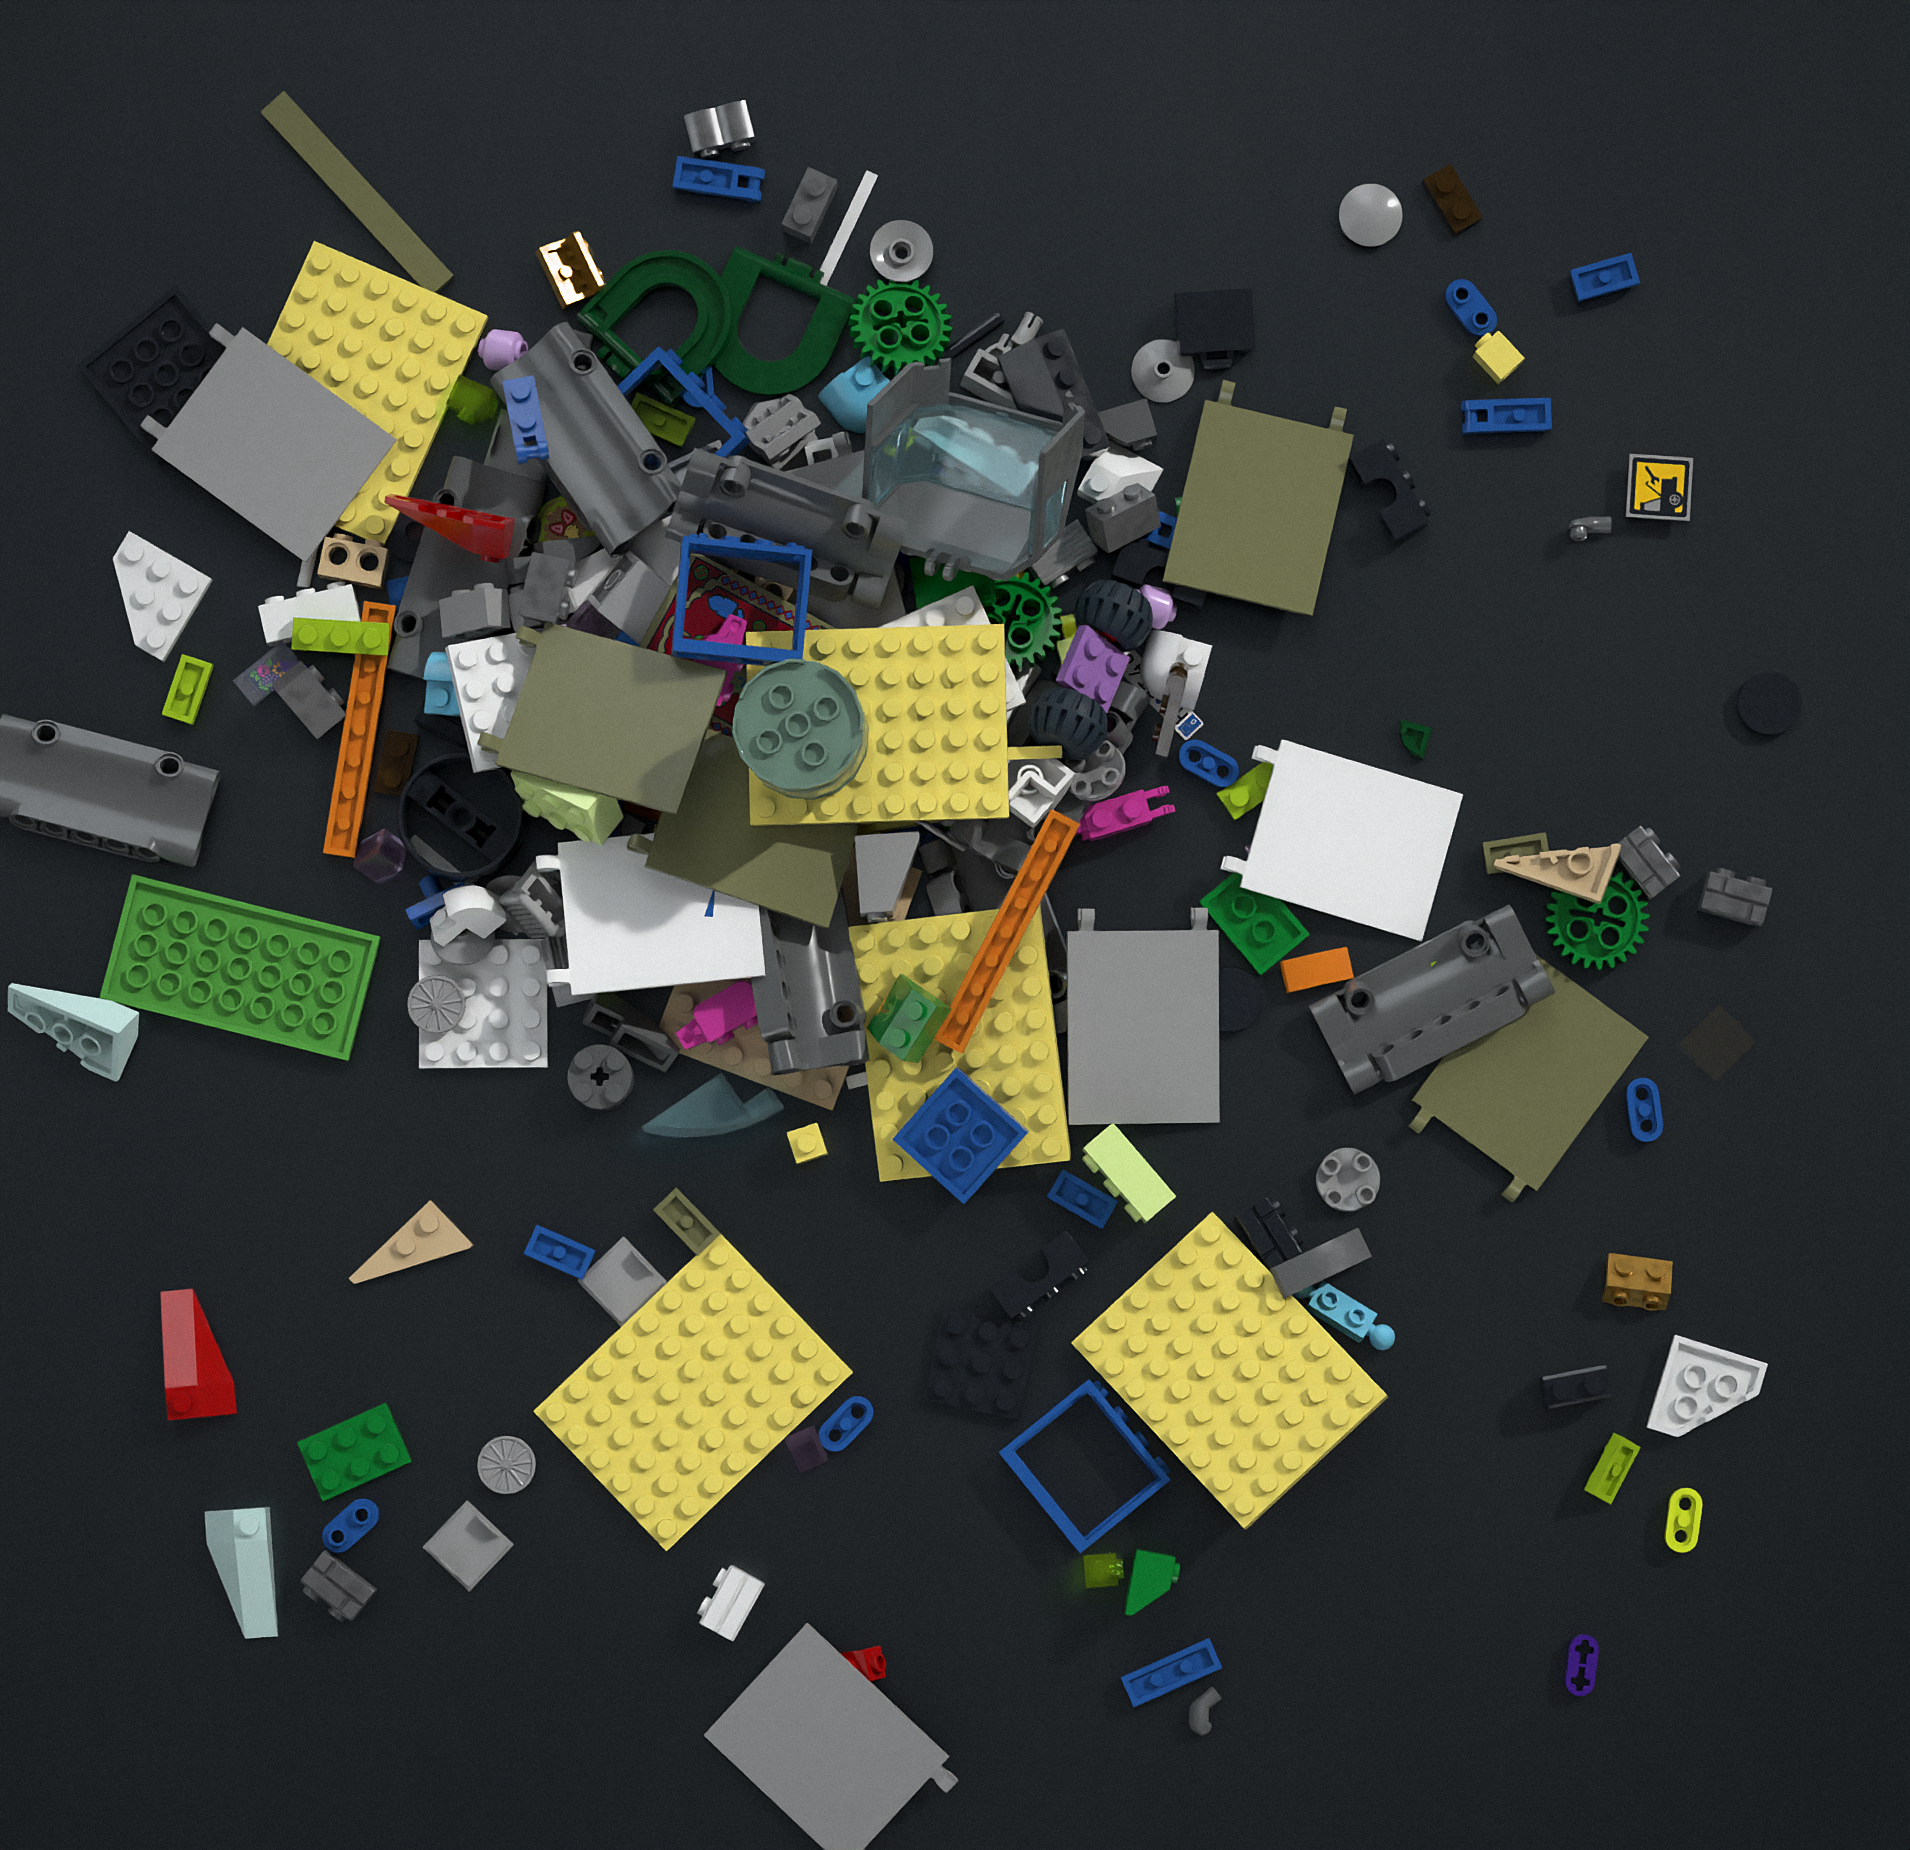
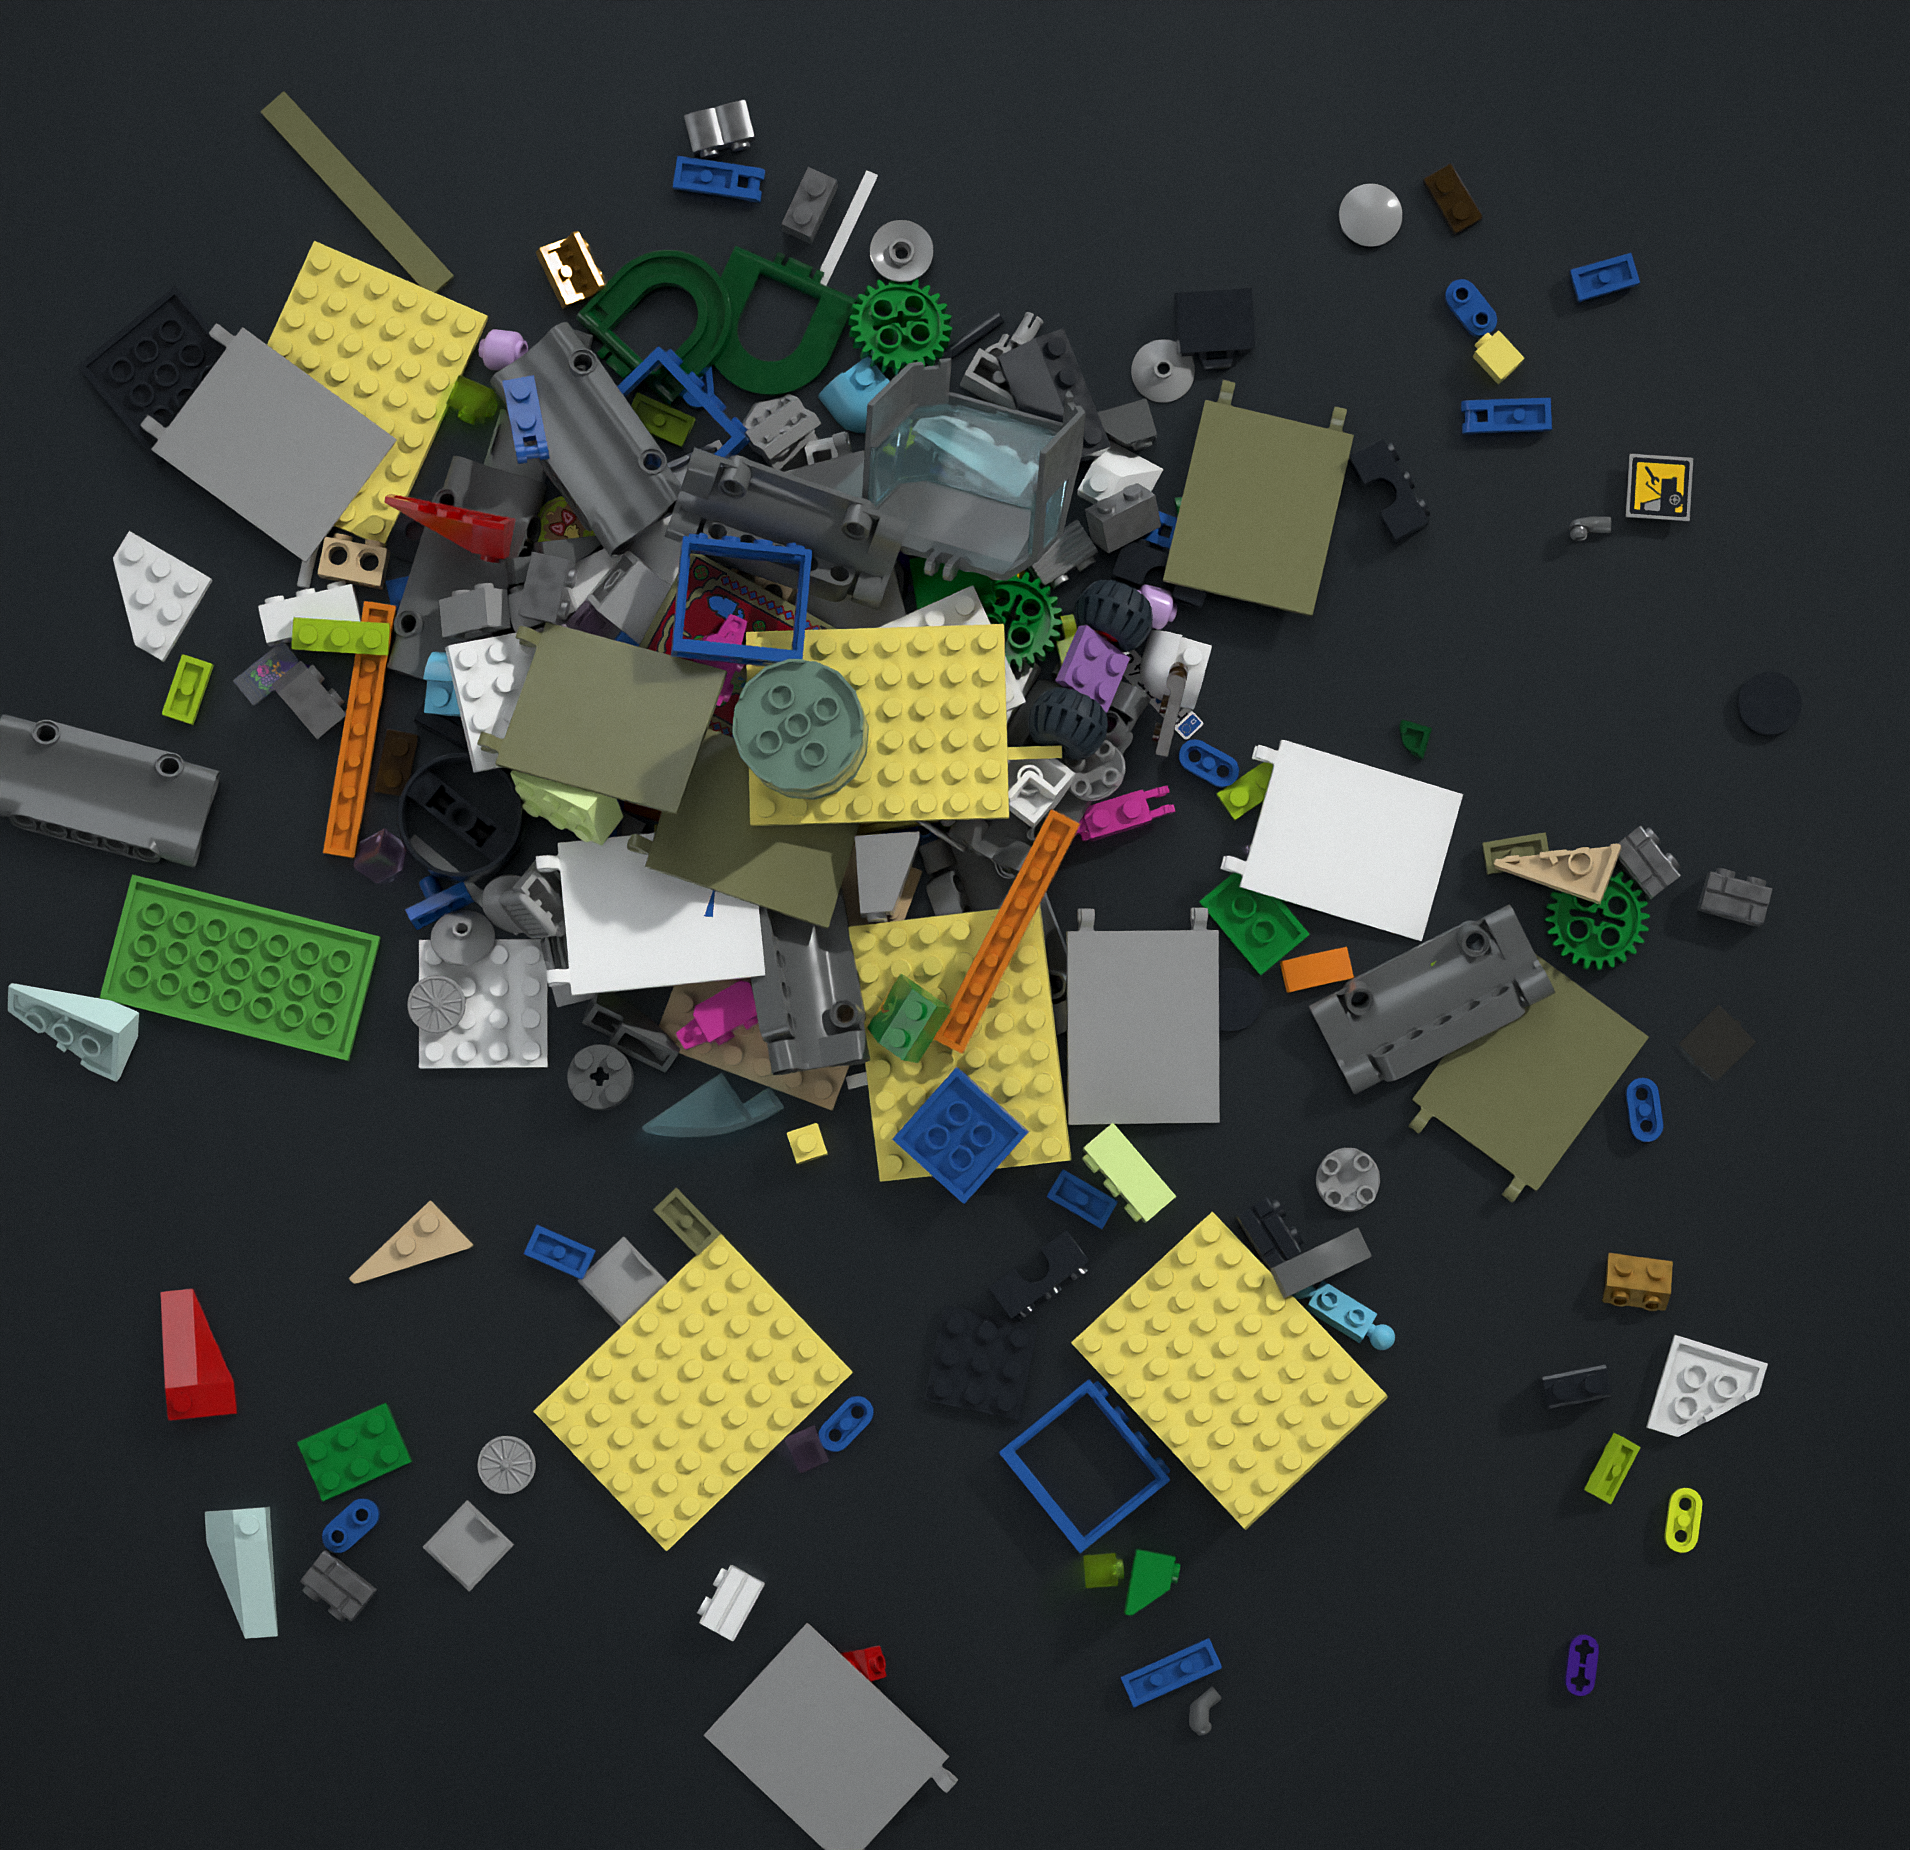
(467, 908): white brick -> none

